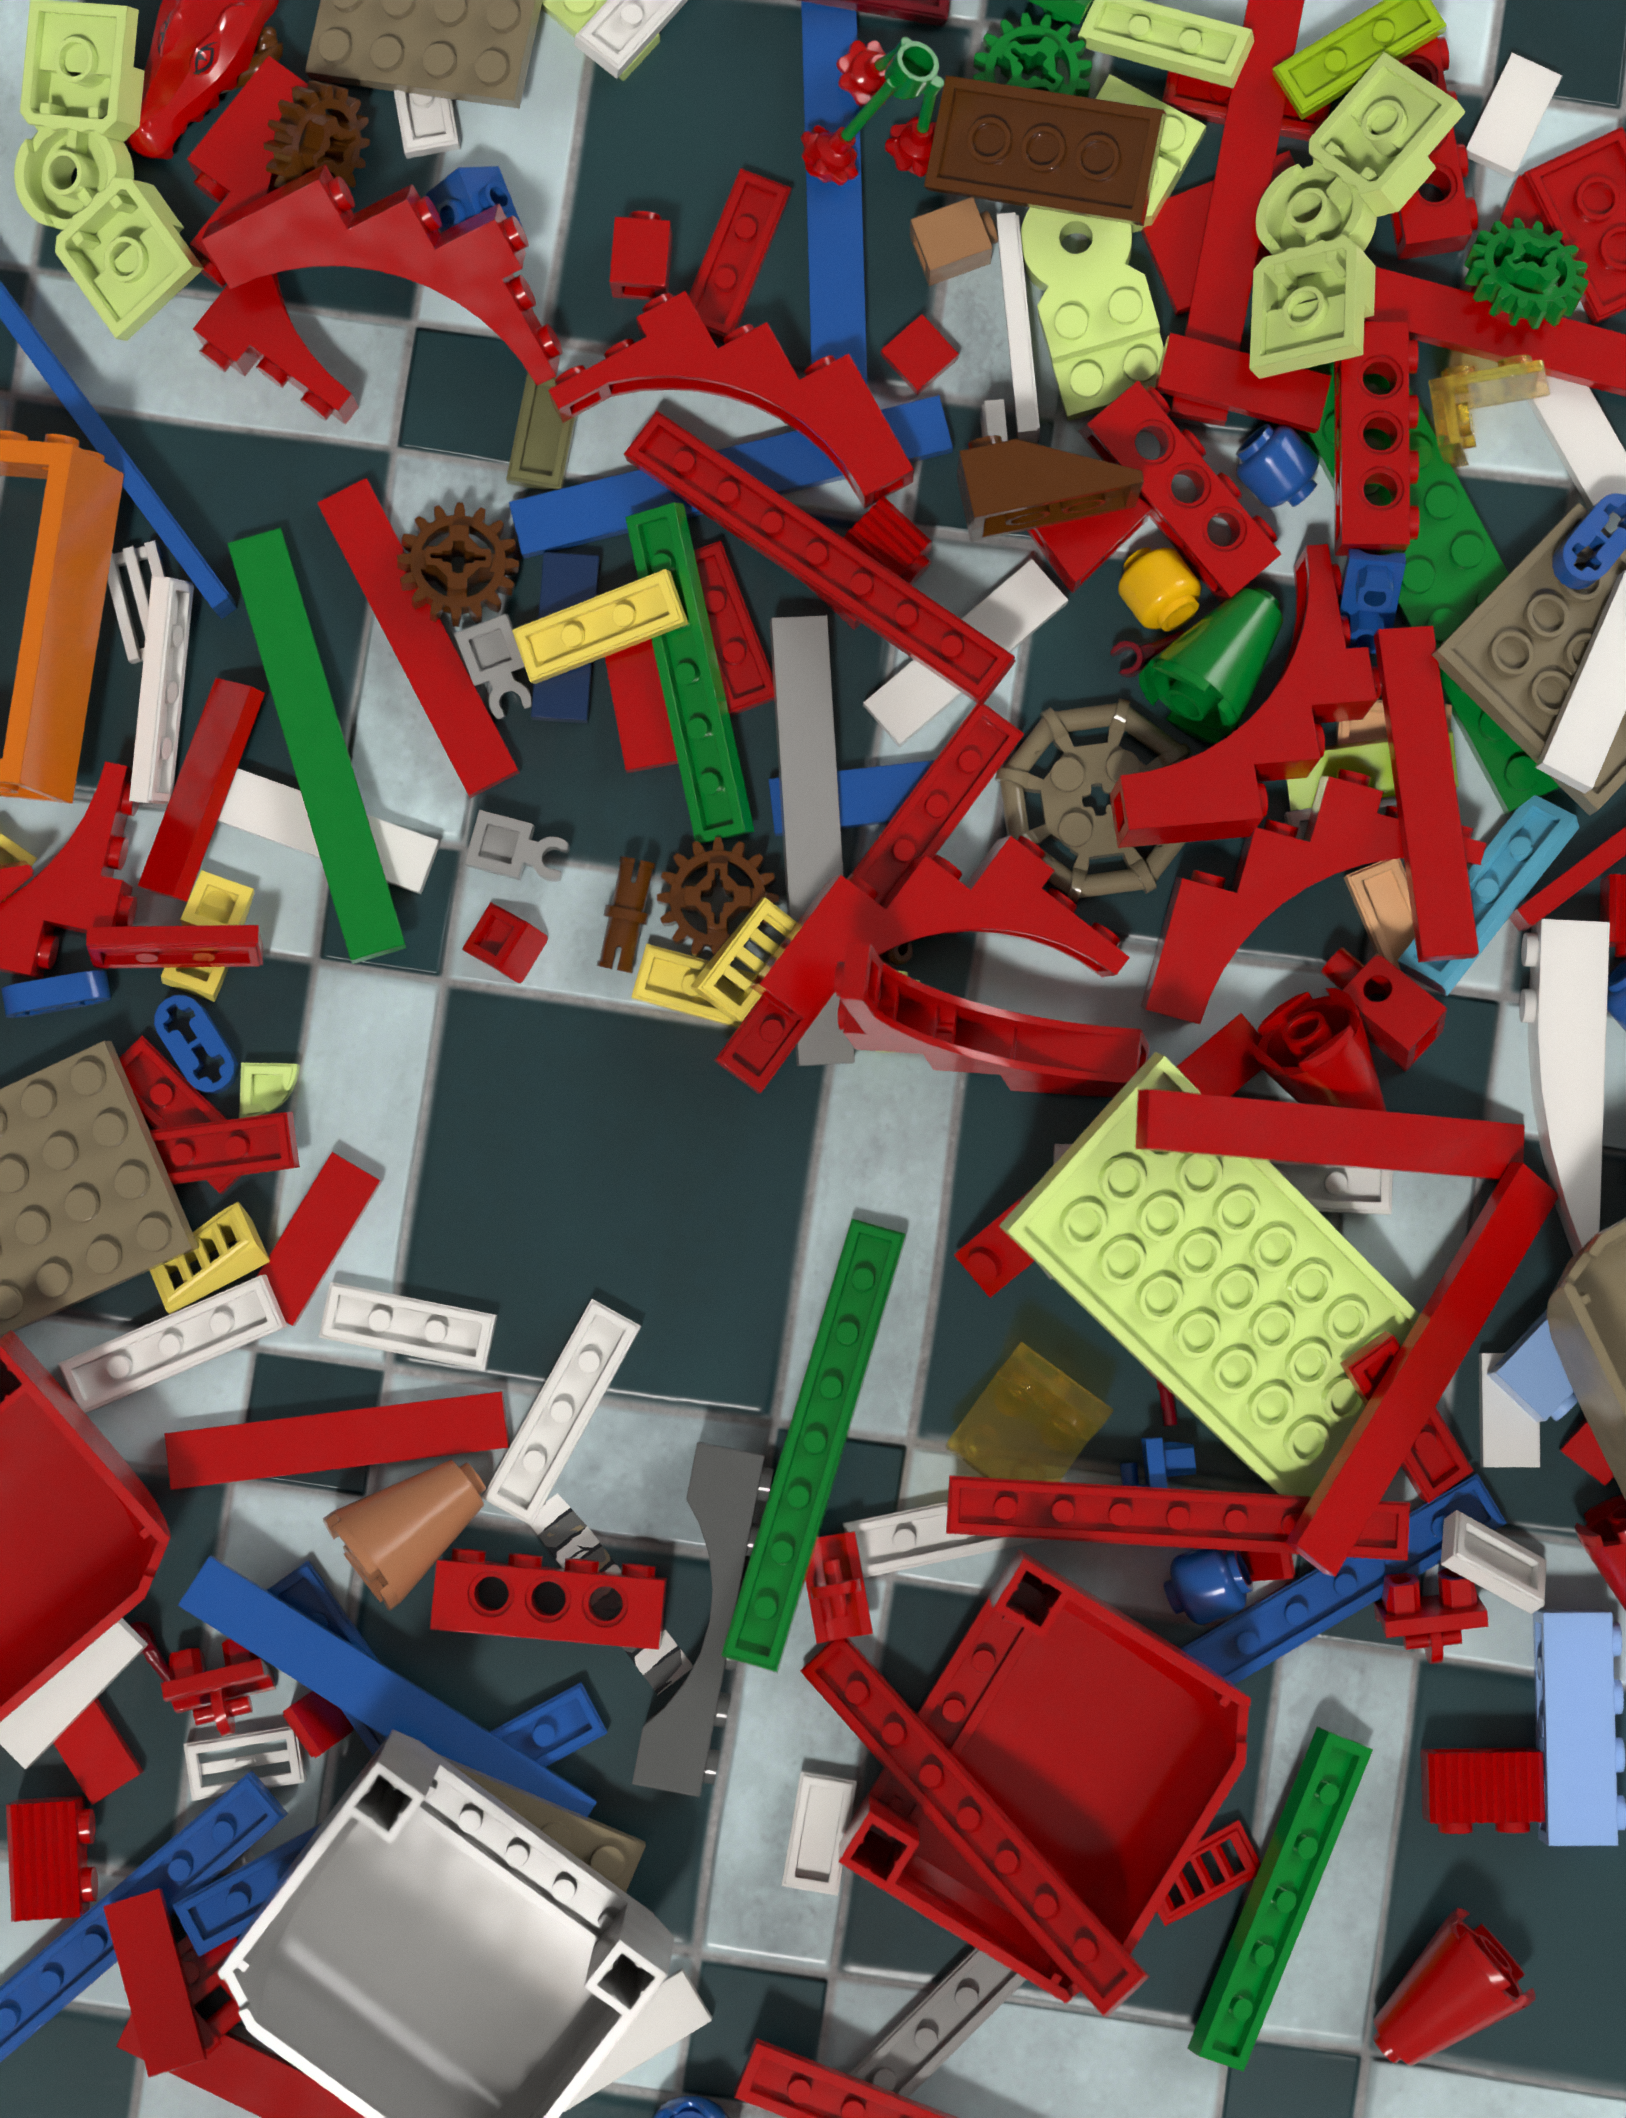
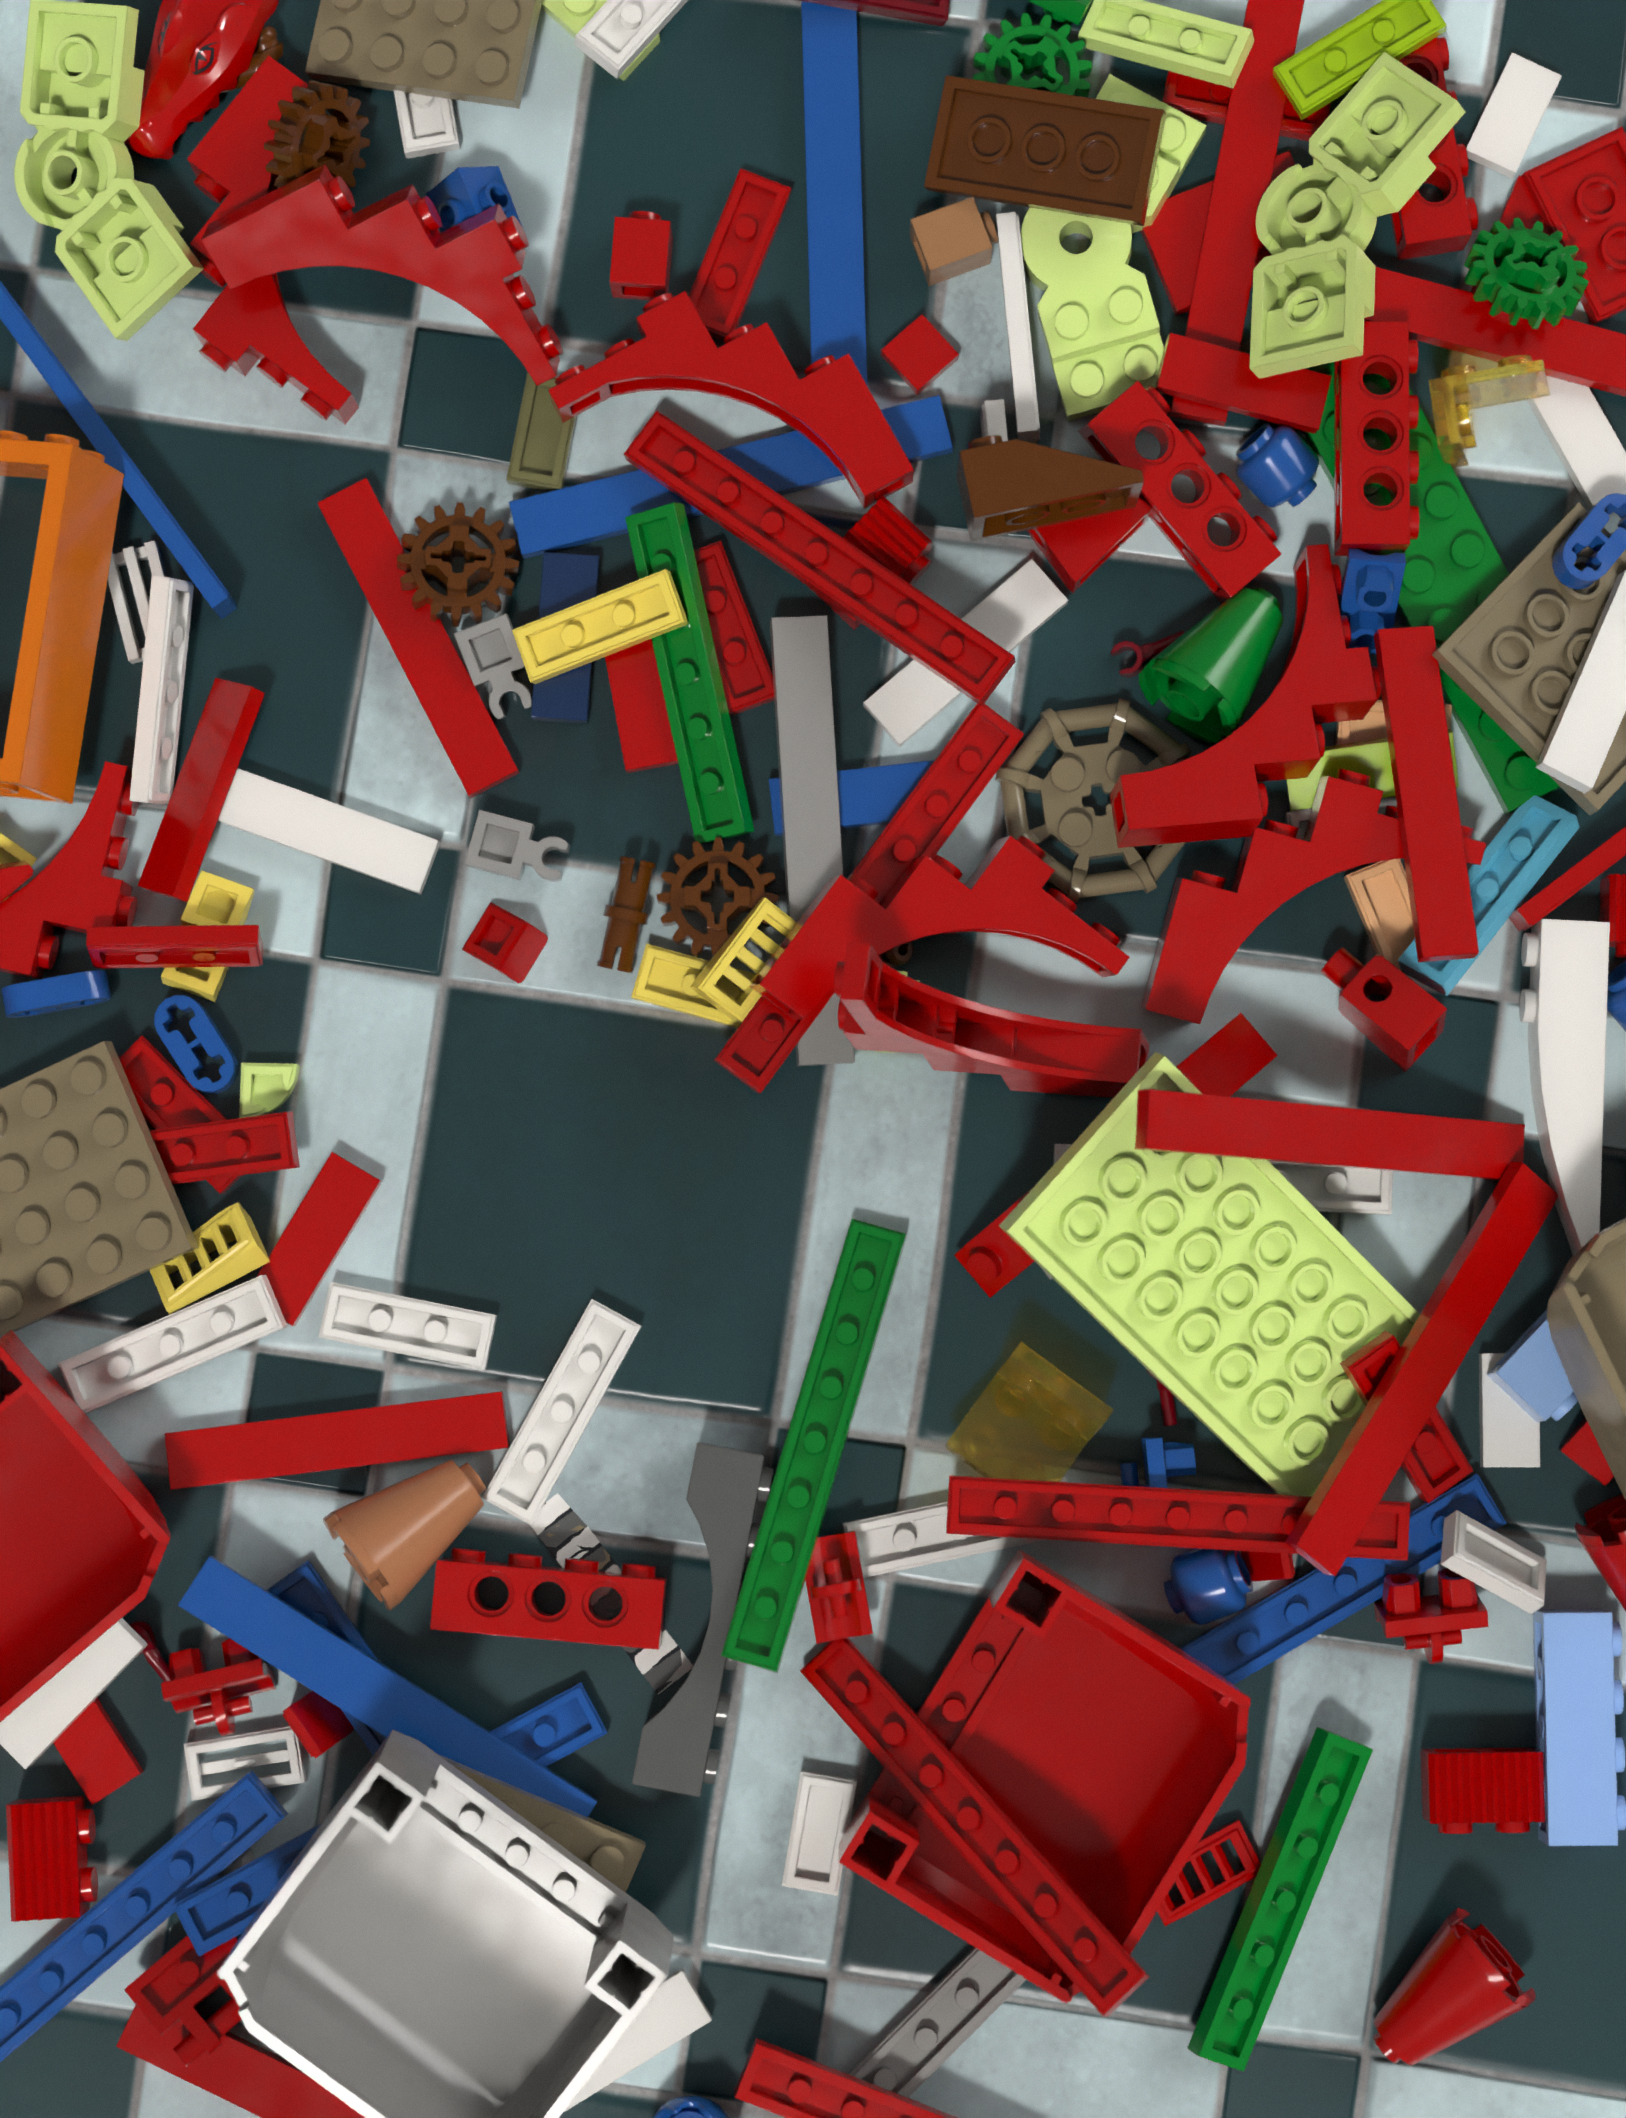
(155, 1982): red tile -> none
(316, 746): green tile -> none
(871, 80): red plant -> none
(1159, 588): yellow head -> none
(1320, 1052): red cone -> none

